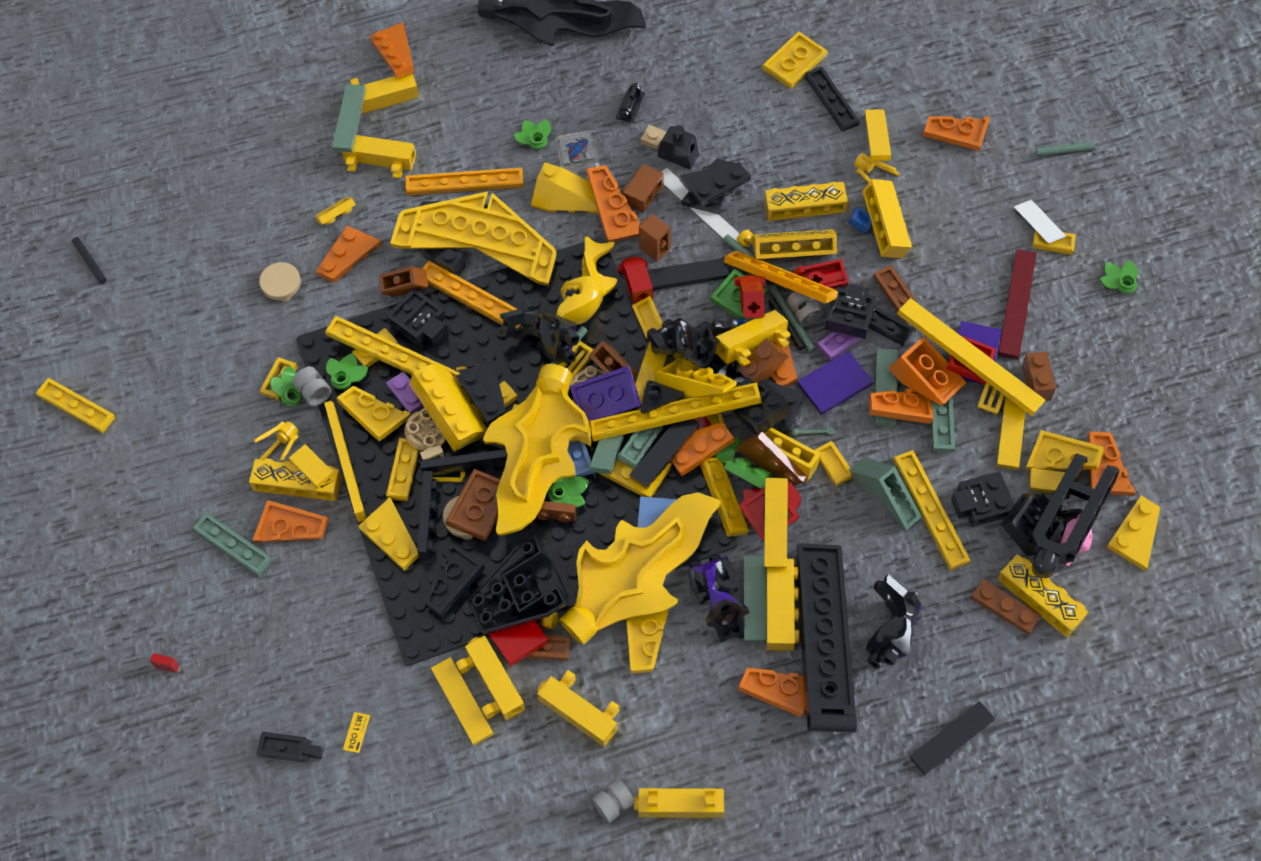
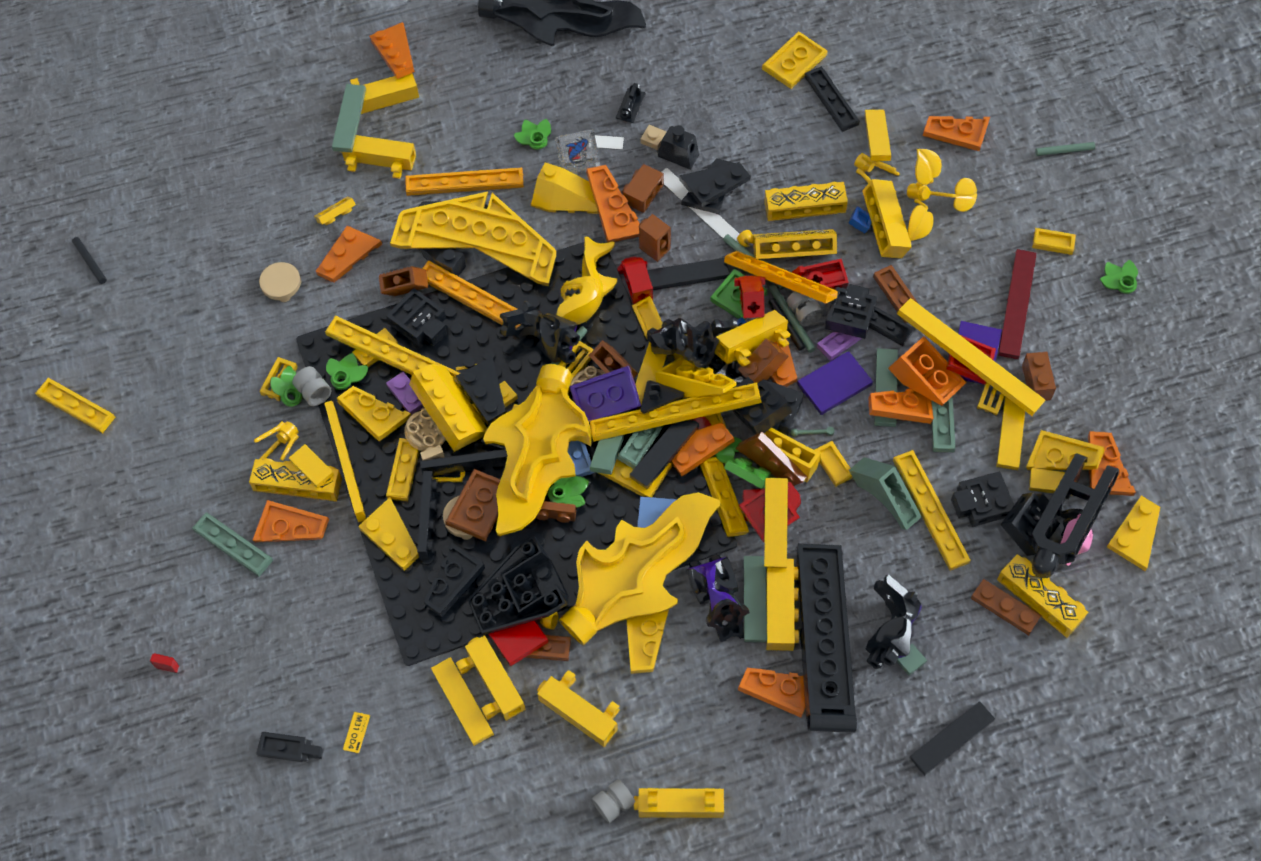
(609, 142): none -> white sticker
(912, 661): none -> sand green tile
(929, 167): none -> yellow plant
(1040, 221): white sticker -> none

